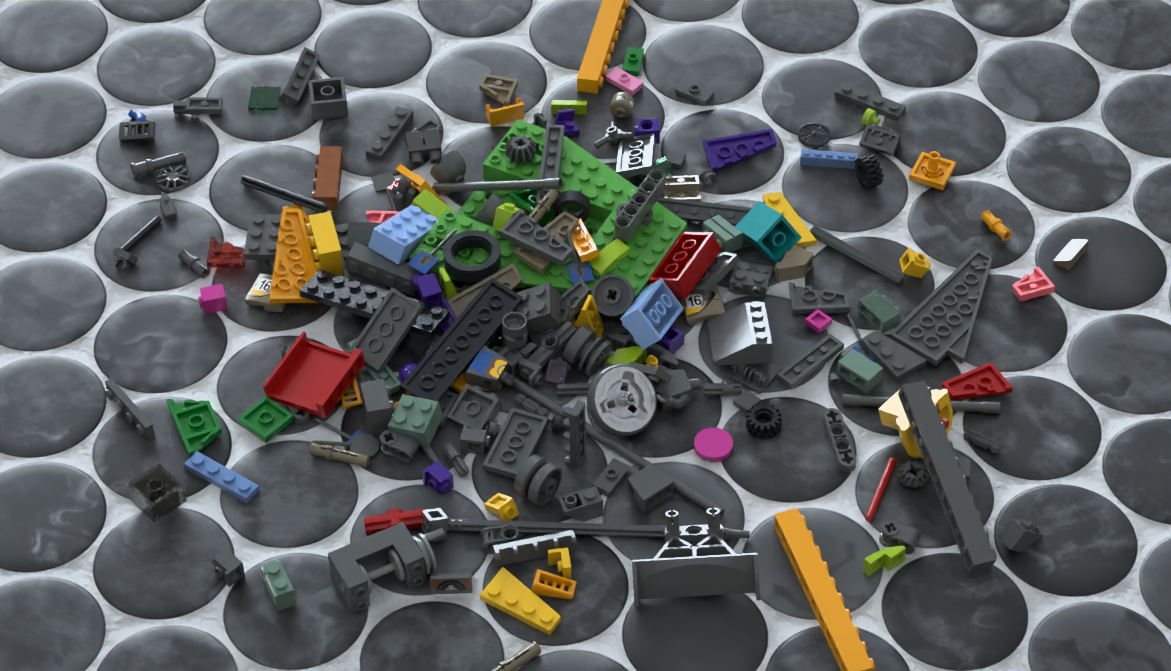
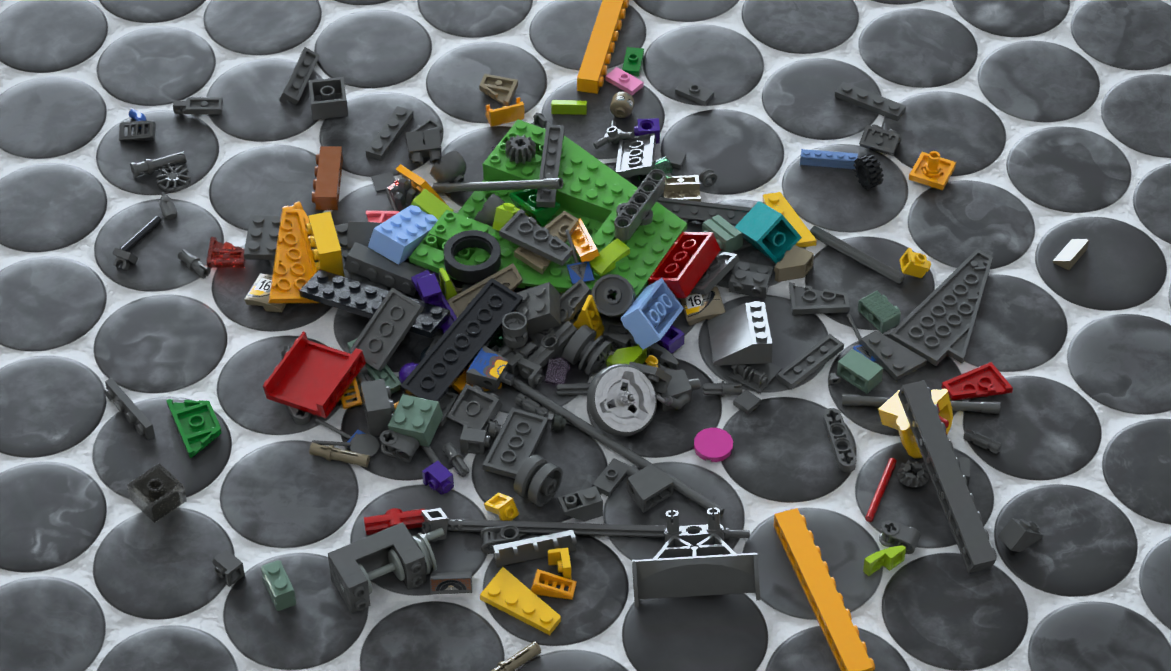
(212, 299): dark pink brick -> none
(221, 477): medium blue plate -> none
(264, 98): clear green piece -> none
(266, 419): green plate -> none
(284, 194): black axle -> none
(425, 262): piece -> none
(543, 206): dark tan pin -> none
(565, 119): dark purple bracket -> none
(573, 197): black tyre -> none
(577, 434): dark grey hinge -> none
(735, 148): dark purple wing -> none
(763, 412): black tyre -> none
(814, 135): black wheel -> none
(818, 321): dark pink plate -> none
(870, 117): lime tile -> none
(996, 225): light orange pin -> none
(1033, 285): coral wing -> none

